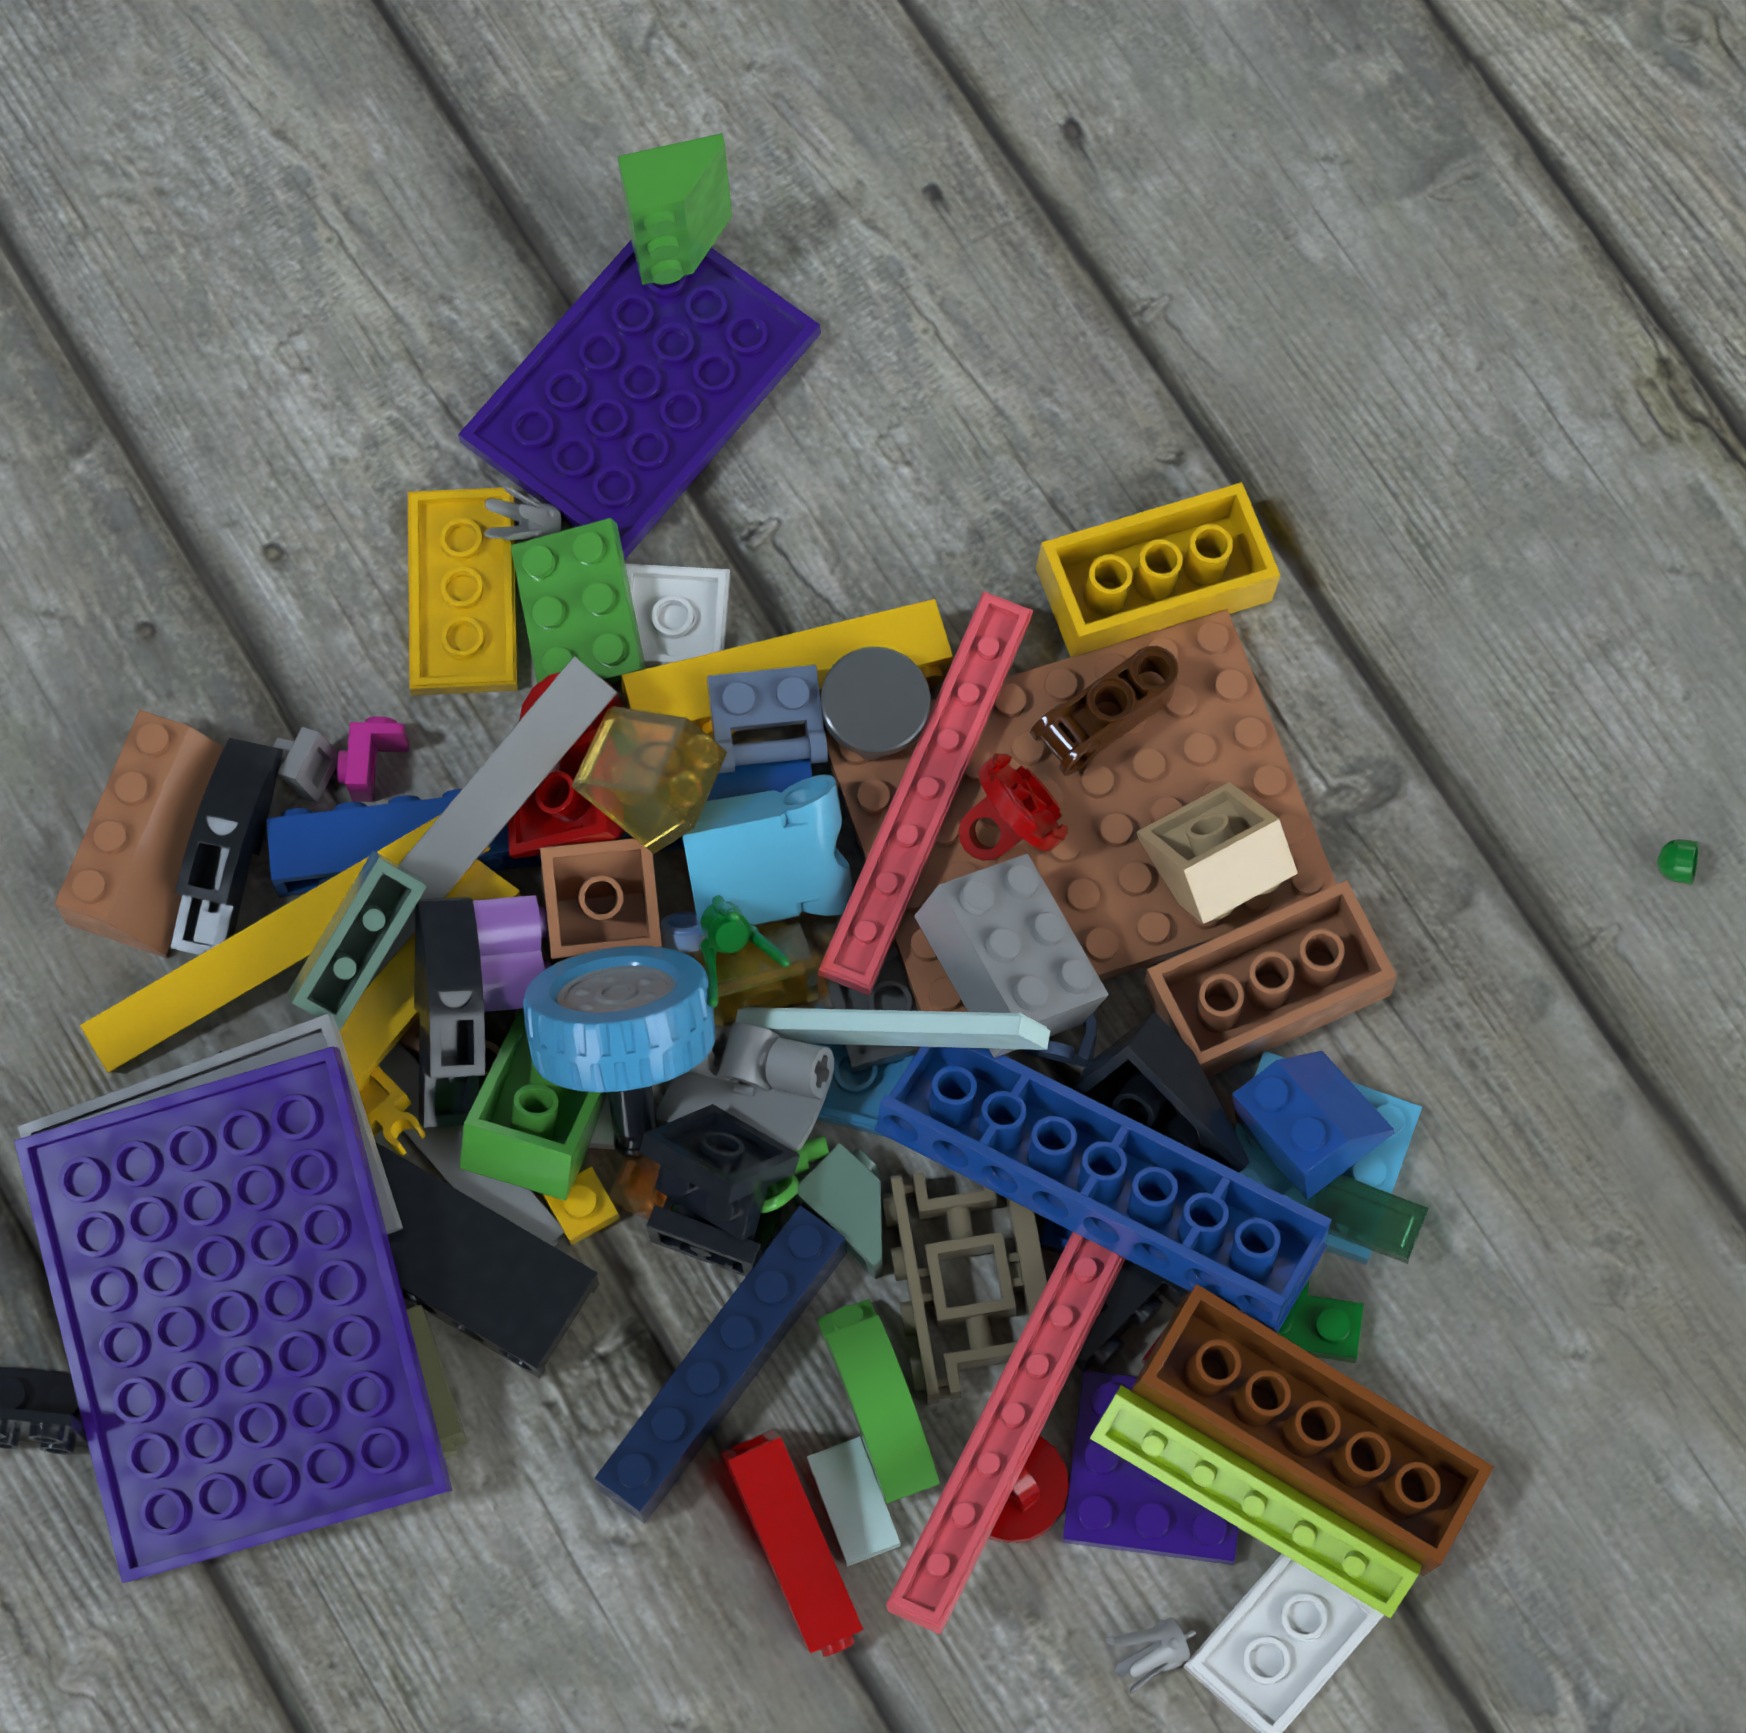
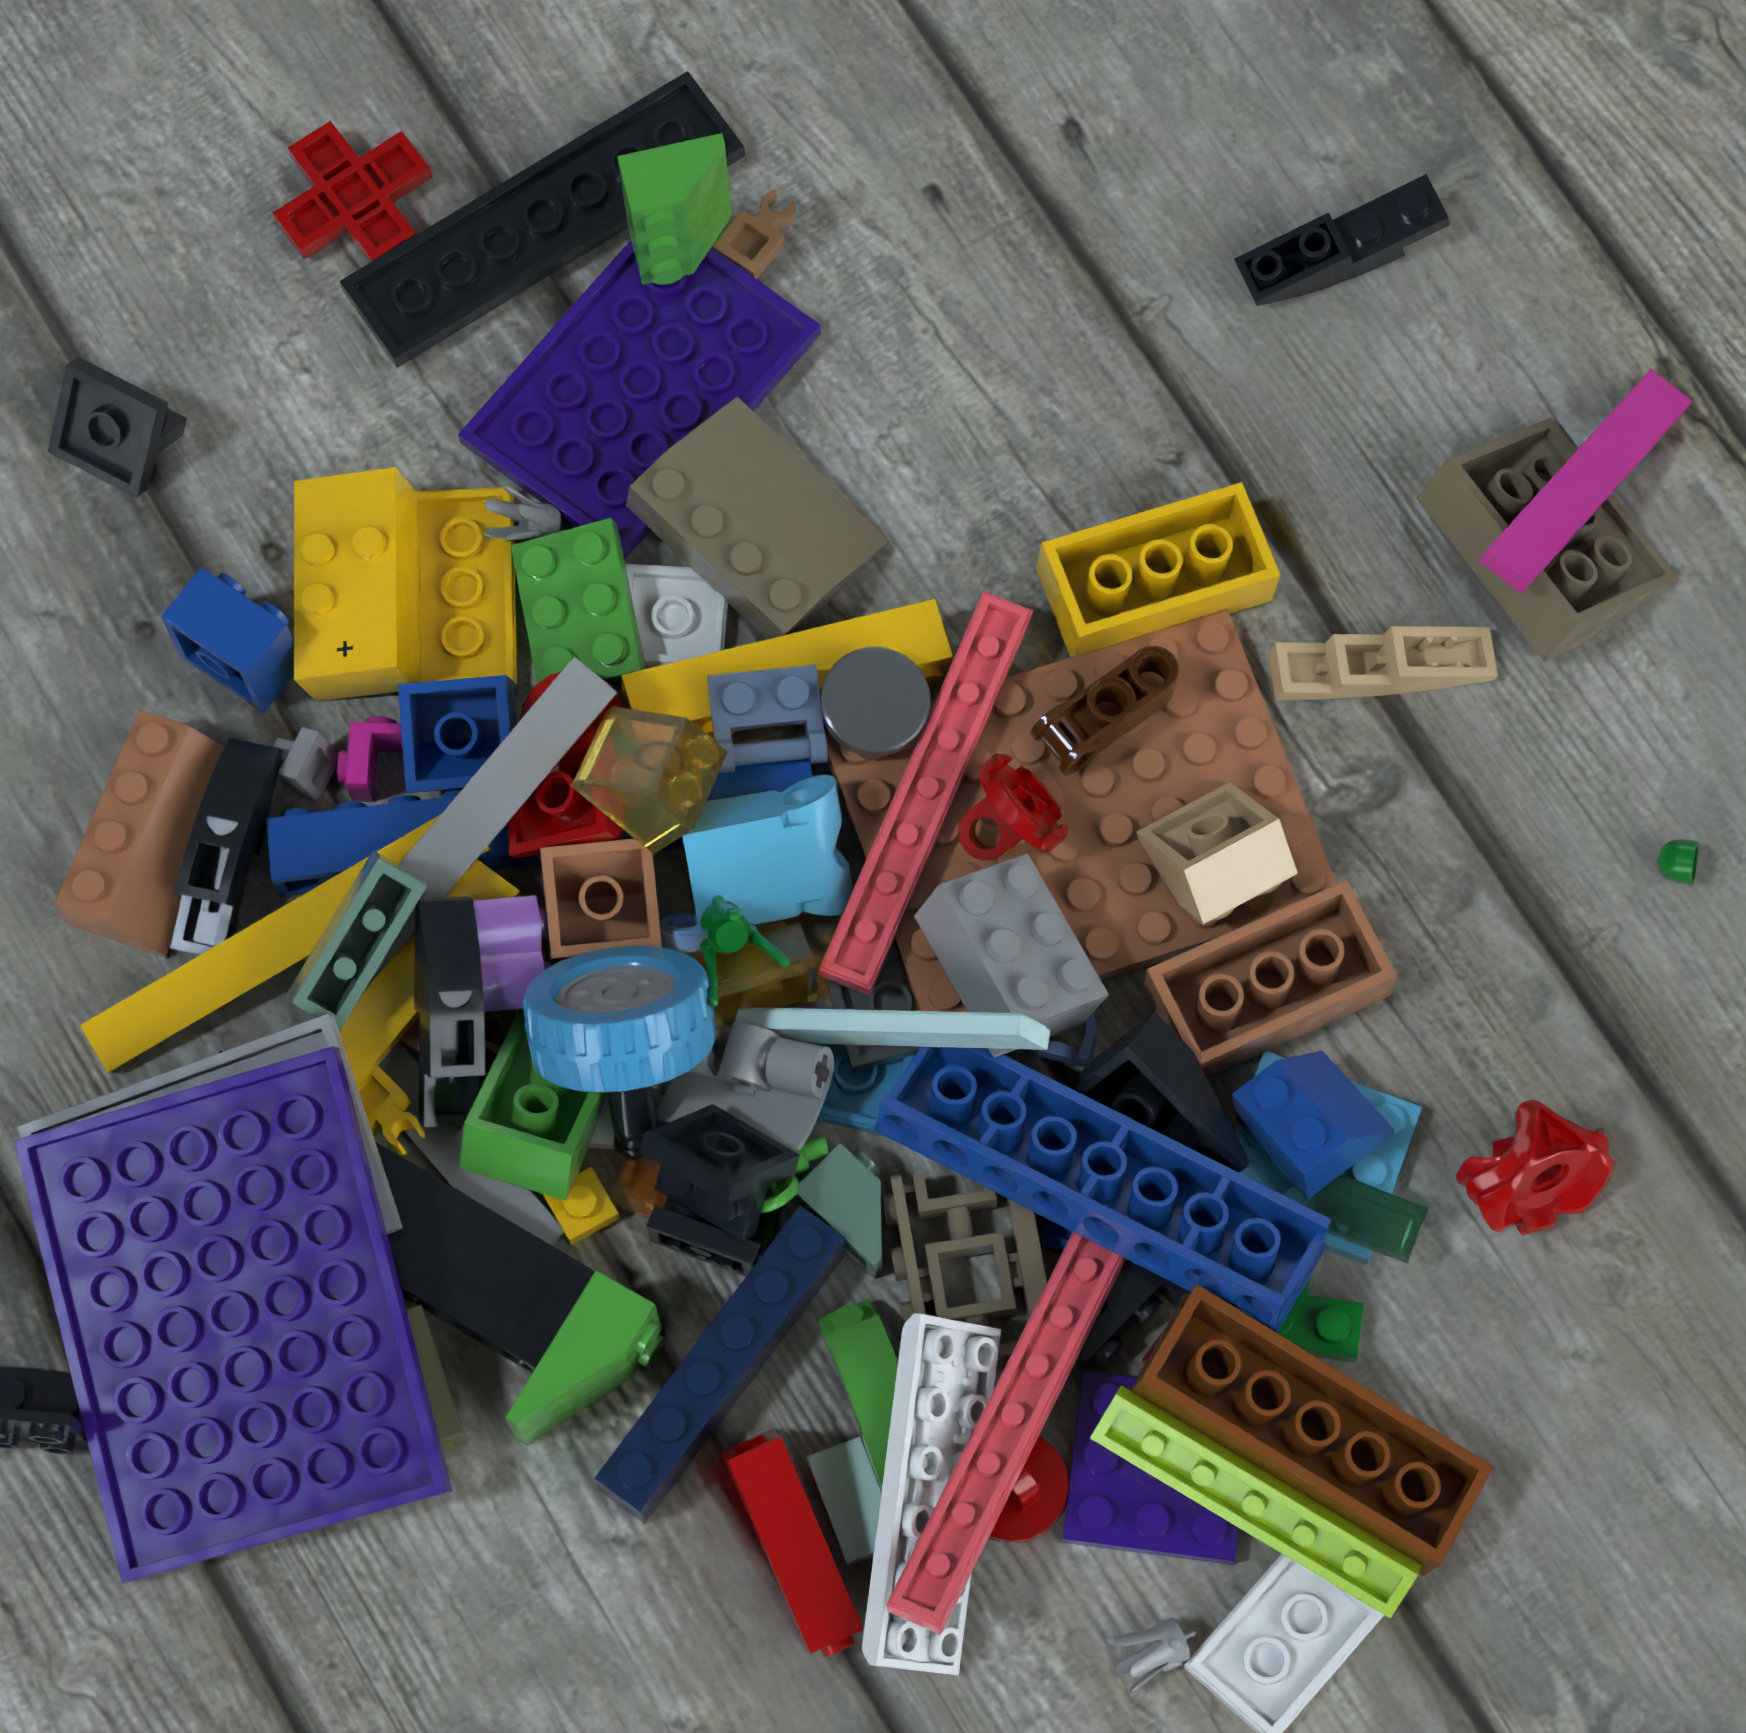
(111, 427): none -> black bracket
(232, 637): none -> blue brick
(351, 193): none -> red plate
(355, 584): none -> yellow brick
(453, 728): none -> blue slope
(522, 226): none -> black plate
(590, 1356): none -> bright green slope
(755, 240): none -> medium nougat plate
(755, 520): none -> dark tan slope
(938, 1397): none -> white plate
(1345, 247): none -> black slope
(1385, 664): none -> tan slope
(1539, 1172): none -> red piece
(1585, 481): none -> dark pink tile
(1591, 581): none -> dark tan slope

